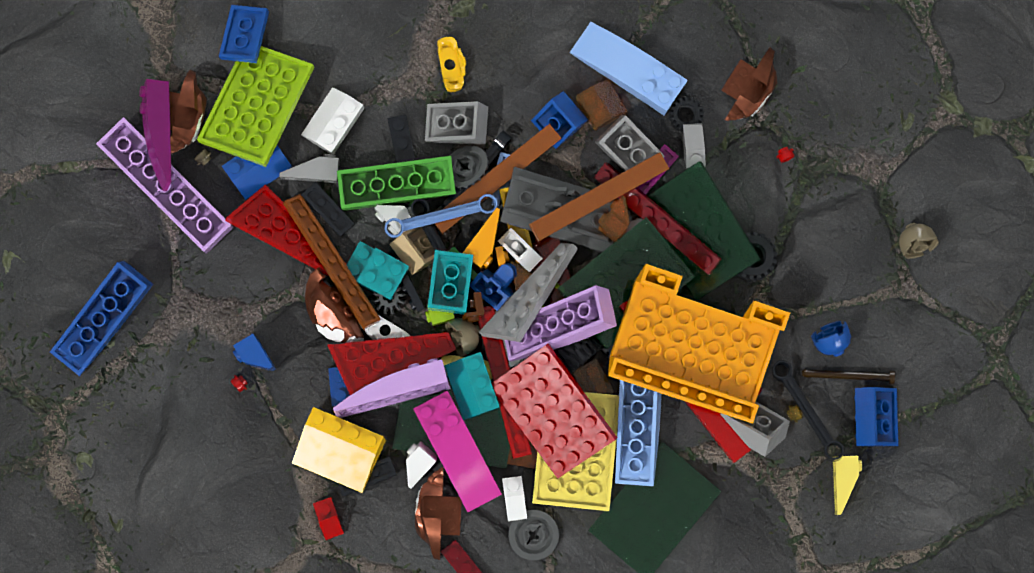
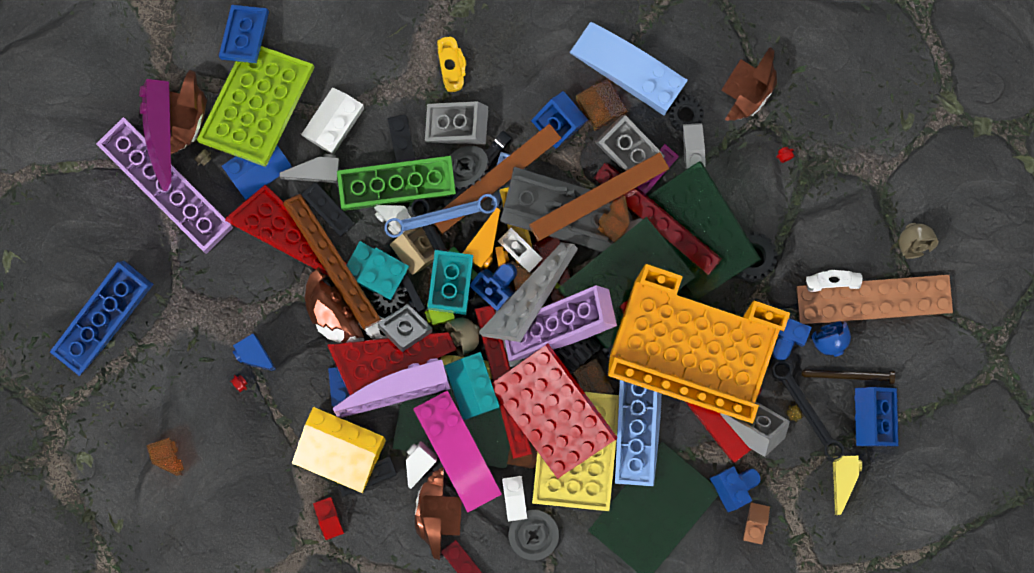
(164, 456): none -> clear orange slope
(405, 327): none -> plate
(476, 305): reddish brown bracket -> none
(734, 487): none -> blue brick
(756, 523): none -> nougat slope
(793, 334): none -> blue brick
(821, 280): none -> white piece
(876, 300): none -> nougat plate

